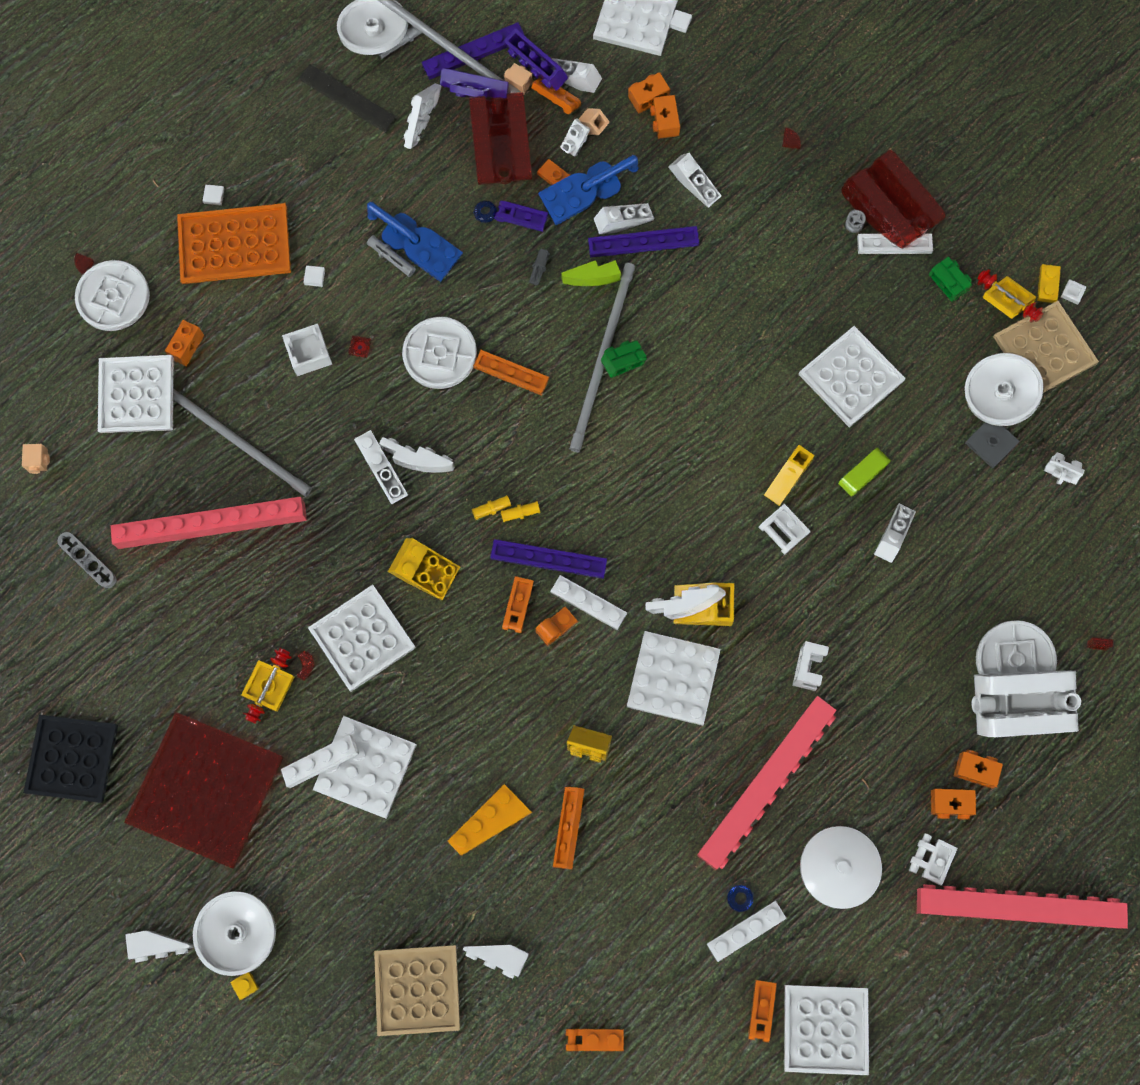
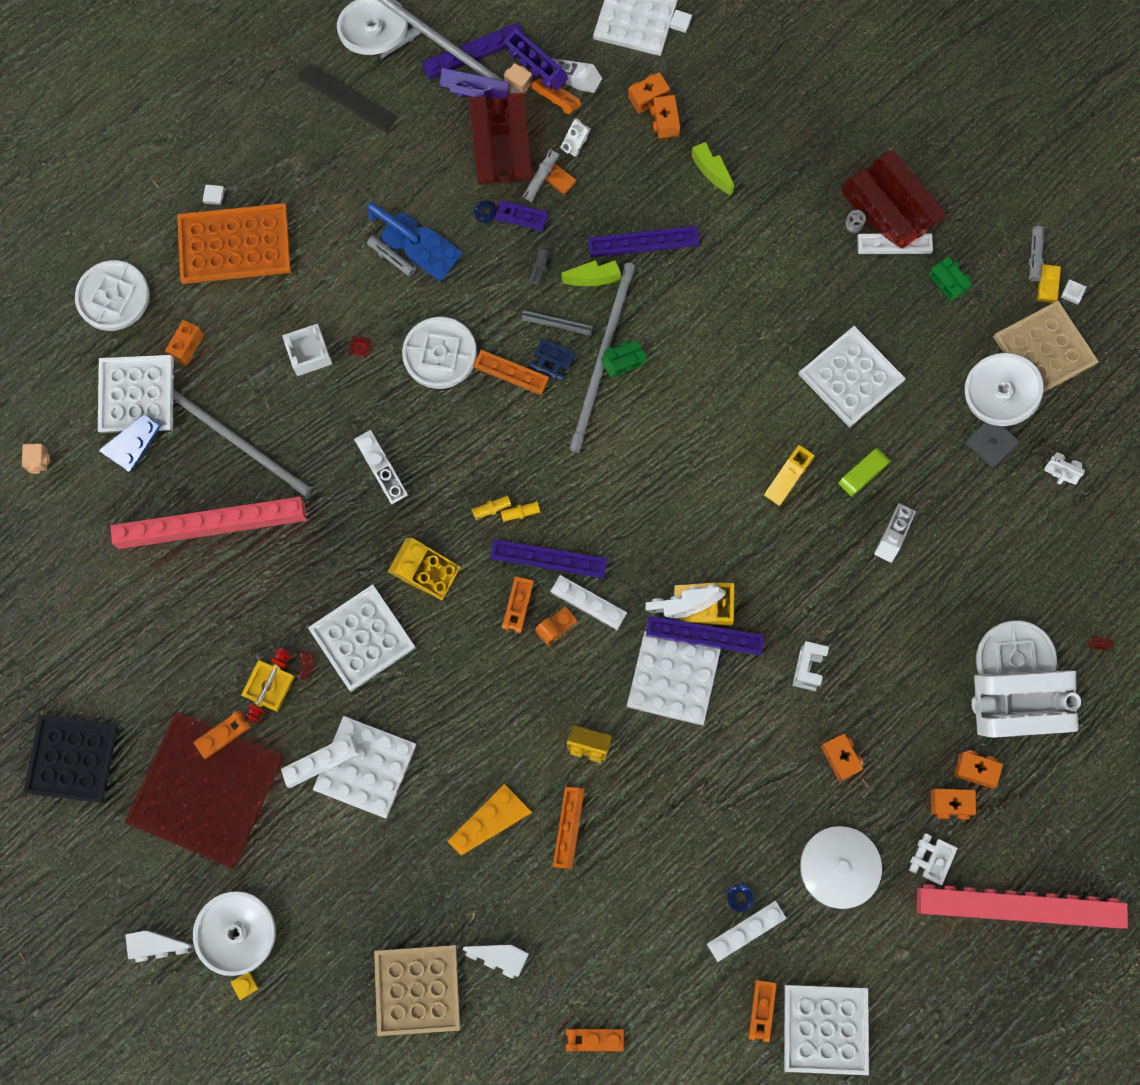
(82, 263): clear red tile -> none
(88, 558): light grey beam -> none
(132, 442): none -> wing
(221, 735): none -> orange plate
(314, 276): white tile -> none
(419, 118): white plate -> none
(422, 460): white slope -> none
(543, 171): none -> light grey pin
(554, 355): none -> dark blue plate
(557, 322): none -> dark grey axle
(568, 199): blue plate -> none
(595, 120): light nougat brick -> none
(622, 217): white slope -> none
(694, 179): white slope -> none
(704, 635): none -> dark purple plate
(712, 168): none -> lime slope
(766, 783): coral brick -> none
(789, 525): white plate -> none
(791, 139): clear red tile -> none
(834, 749): none -> orange brick
(1009, 296): yellow plate -> none
(1036, 253): none -> light grey pin

